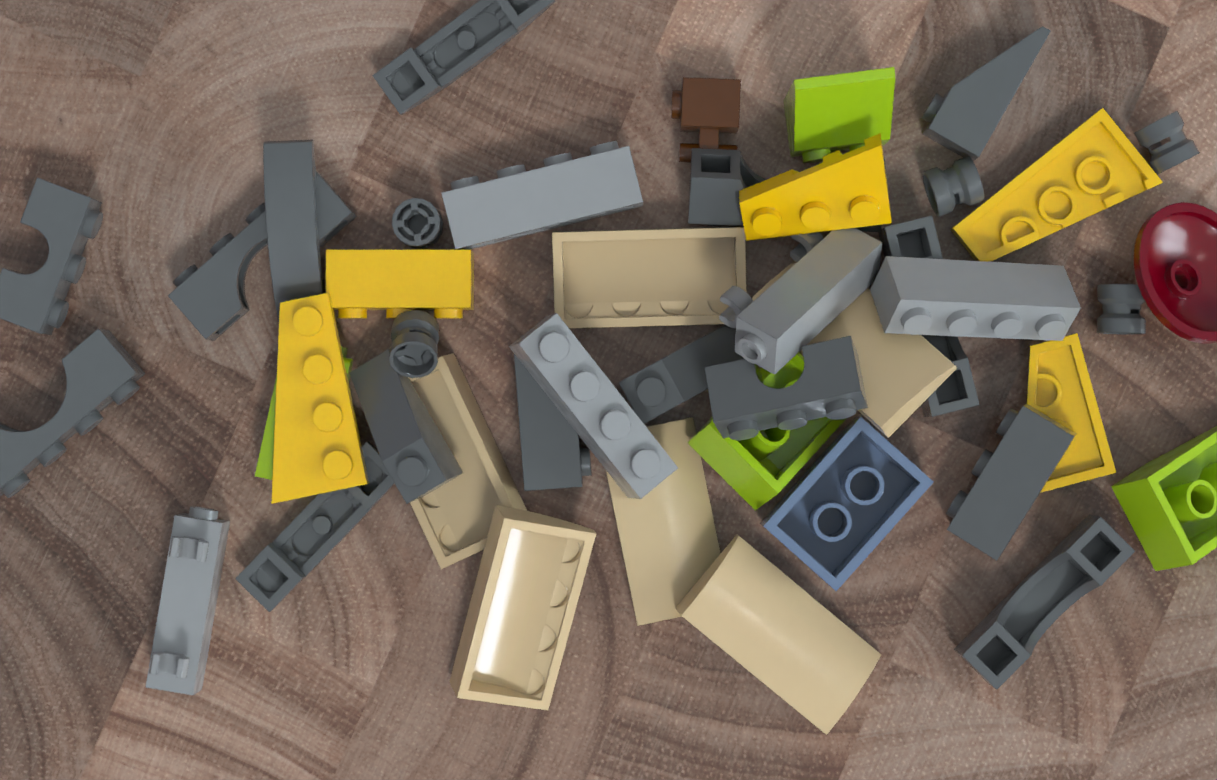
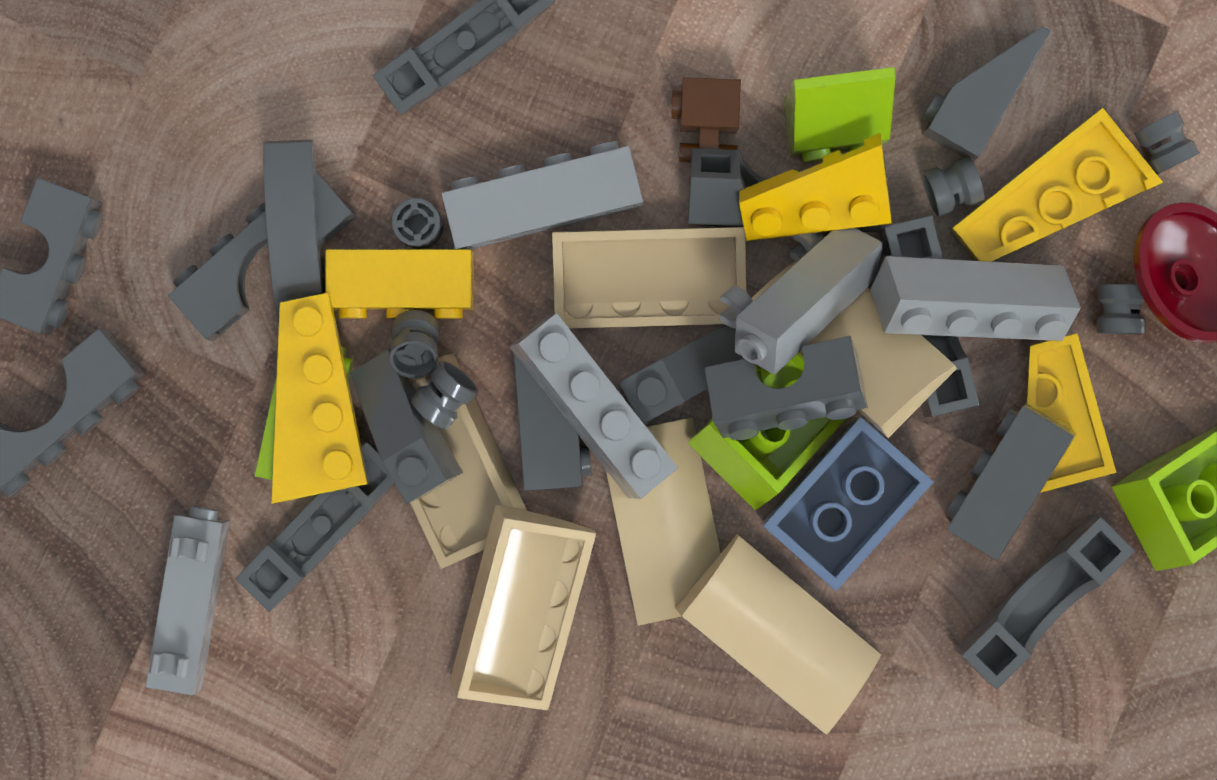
(444, 395): none -> dark grey wheel

